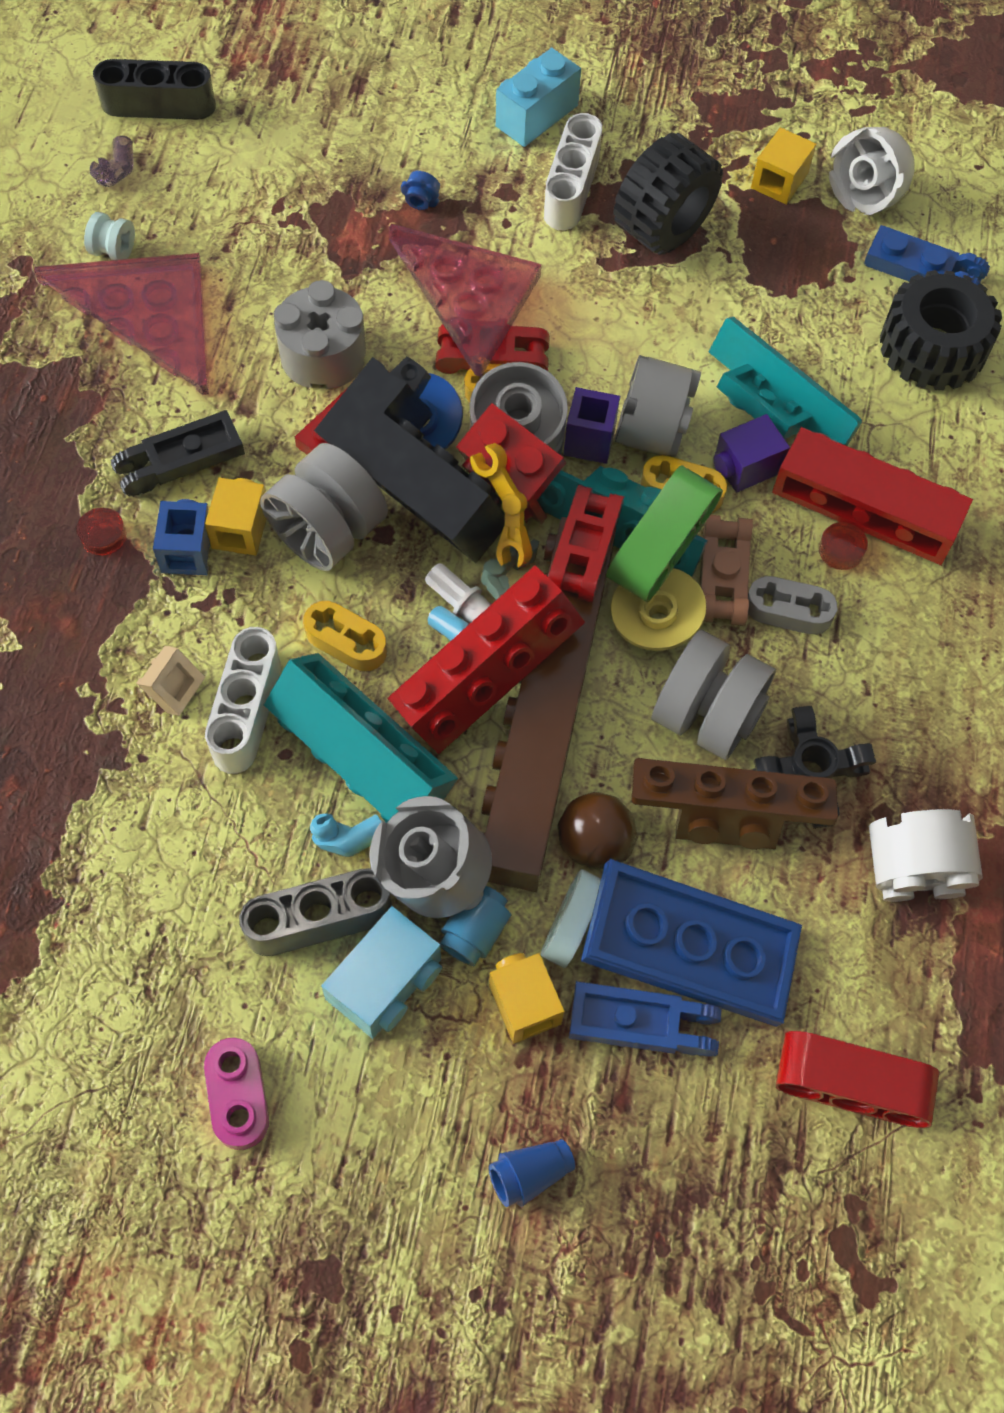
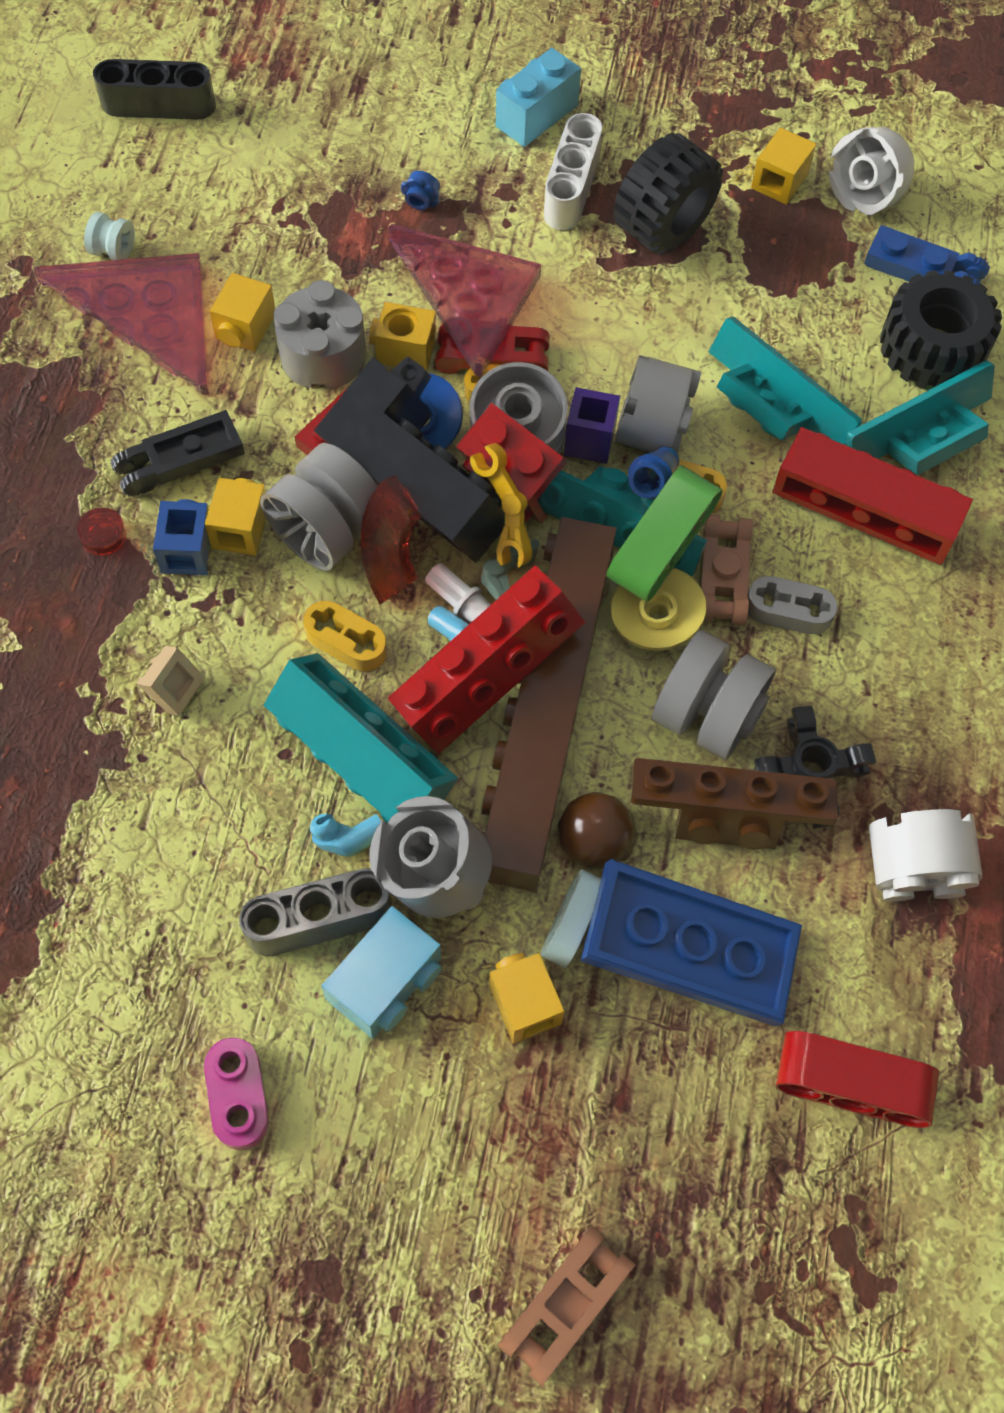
(111, 172): arm -> none
(242, 312): none -> yellow brick
(243, 720): white beam -> none
(386, 538): none -> clear red tile
(404, 333): none -> yellow brick
(475, 931): dark azure brick -> none
(530, 1171): blue cone -> none
(566, 1306): none -> nougat plate
(585, 541): red plate -> none
(640, 1019): blue hinge -> none
(652, 471): none -> blue cone
(750, 453): dark purple brick -> none
(843, 545): clear red tile -> none
(932, 424): none -> teal bracket

